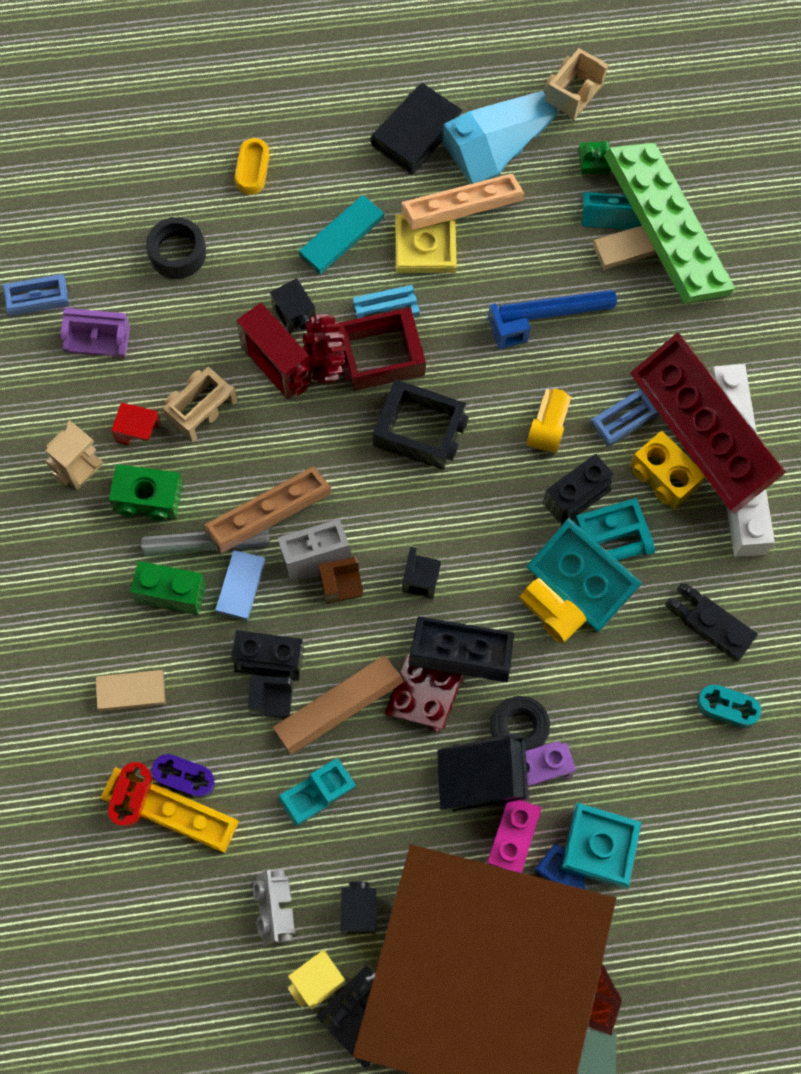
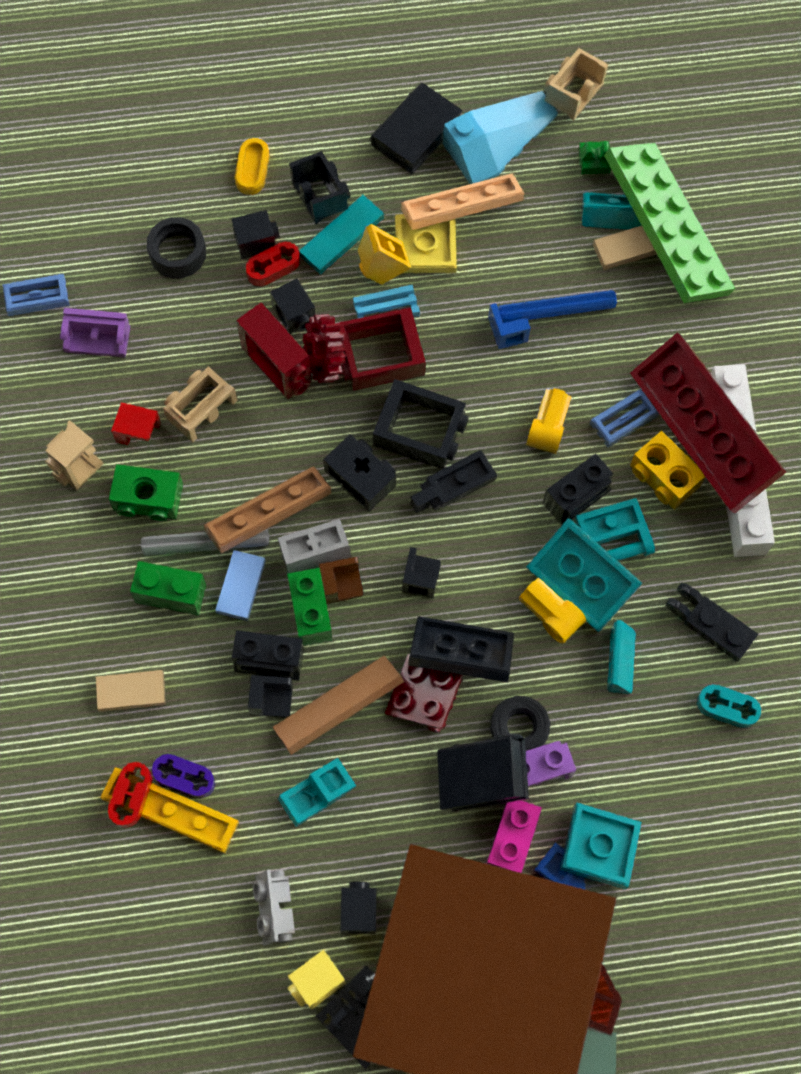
(254, 233): none -> black brick
(273, 264): none -> red beam
(310, 606): none -> green brick
(312, 169): none -> black window
(364, 487): none -> black brick
(381, 255): none -> yellow slope
(454, 482): none -> black hinge
(621, 658): none -> teal slope

